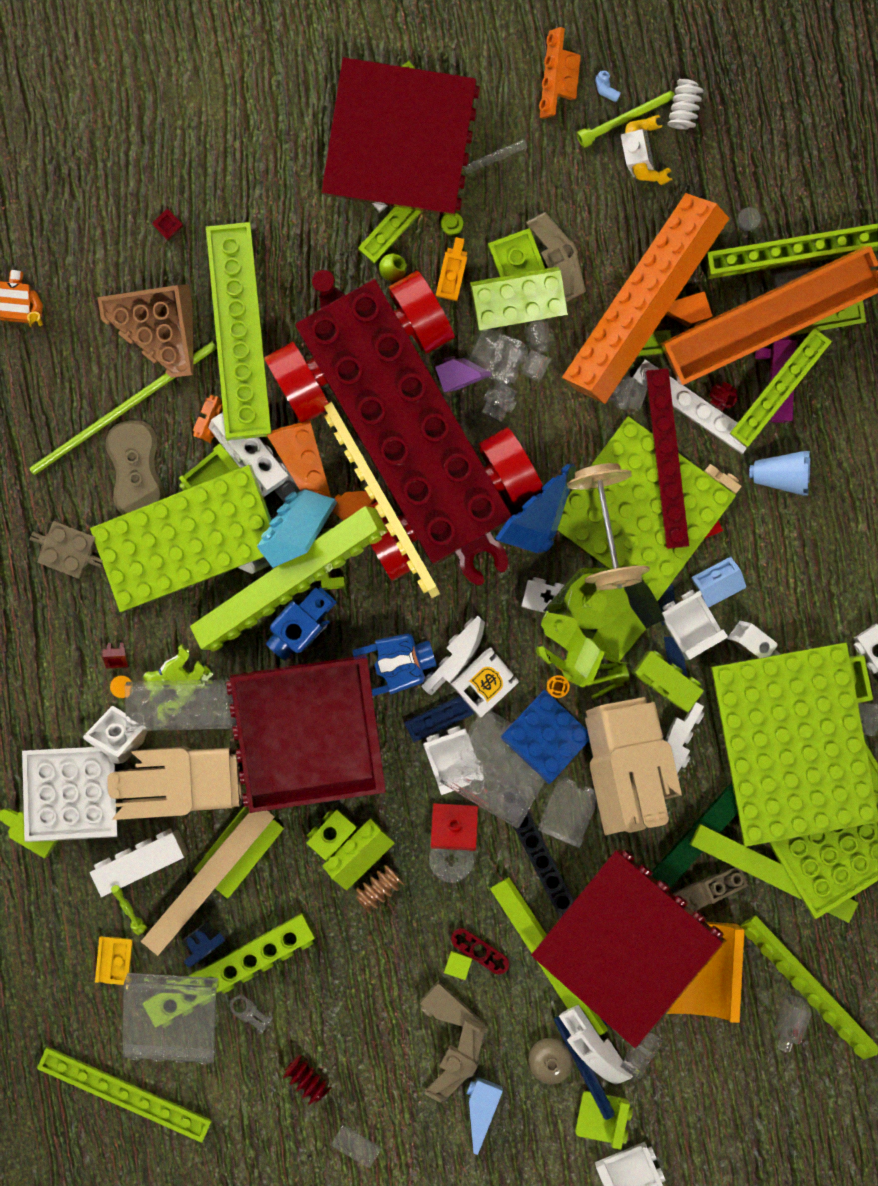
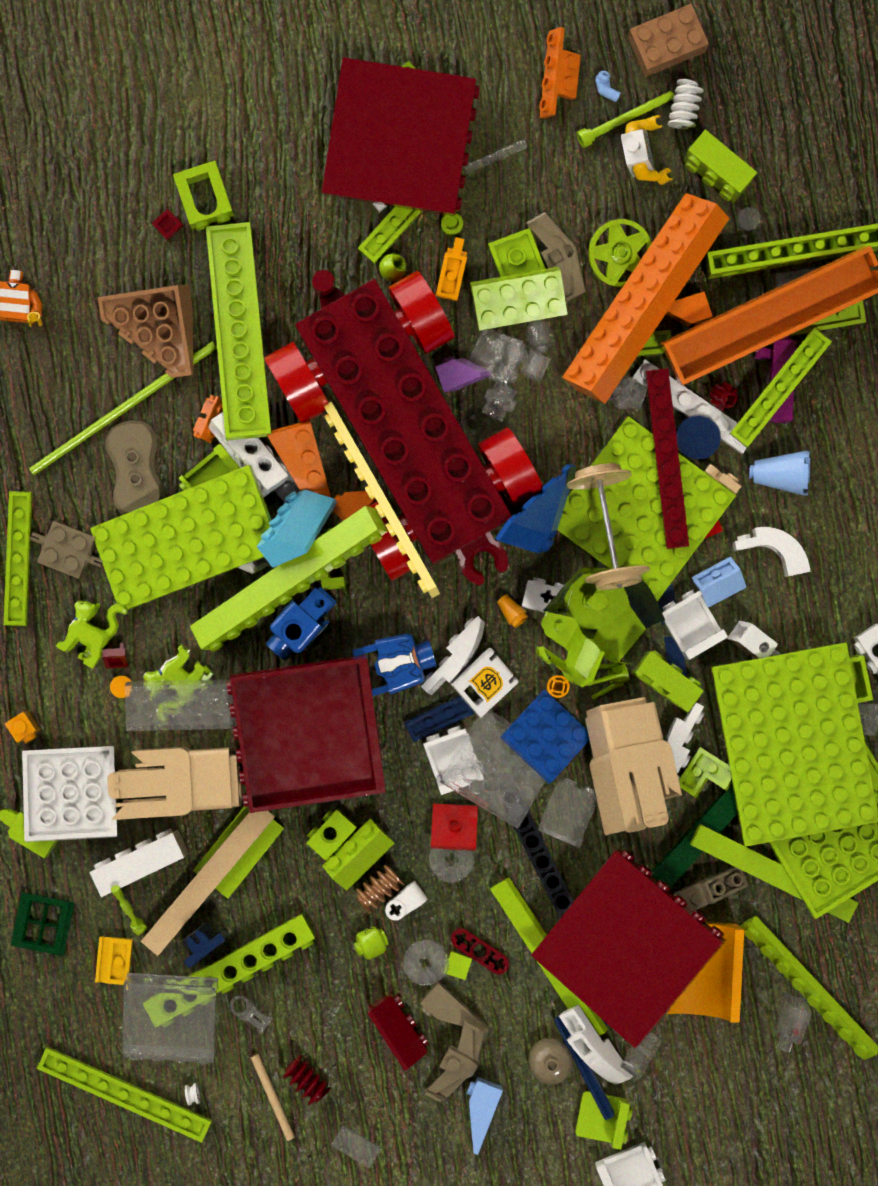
(18, 558): none -> lime tile
(23, 727): none -> light orange brick
(62, 927): none -> dark green piece
(89, 635): none -> lime animal
(111, 736): white slope -> none
(192, 1094): none -> white bush
(208, 170): none -> lime panel
(272, 1096): none -> tan bar
(371, 943): none -> lime head
(398, 1030): none -> dark red slope
(408, 898): none -> white piece
(413, 965): none -> clear plate
(512, 611): none -> light orange cone
(619, 251): none -> lime wheel
(668, 40): none -> medium nougat brick
(698, 436): none -> dark blue tile
(705, 767): none -> lime plate
(719, 166): none -> lime brick
(784, 545): none -> white arch

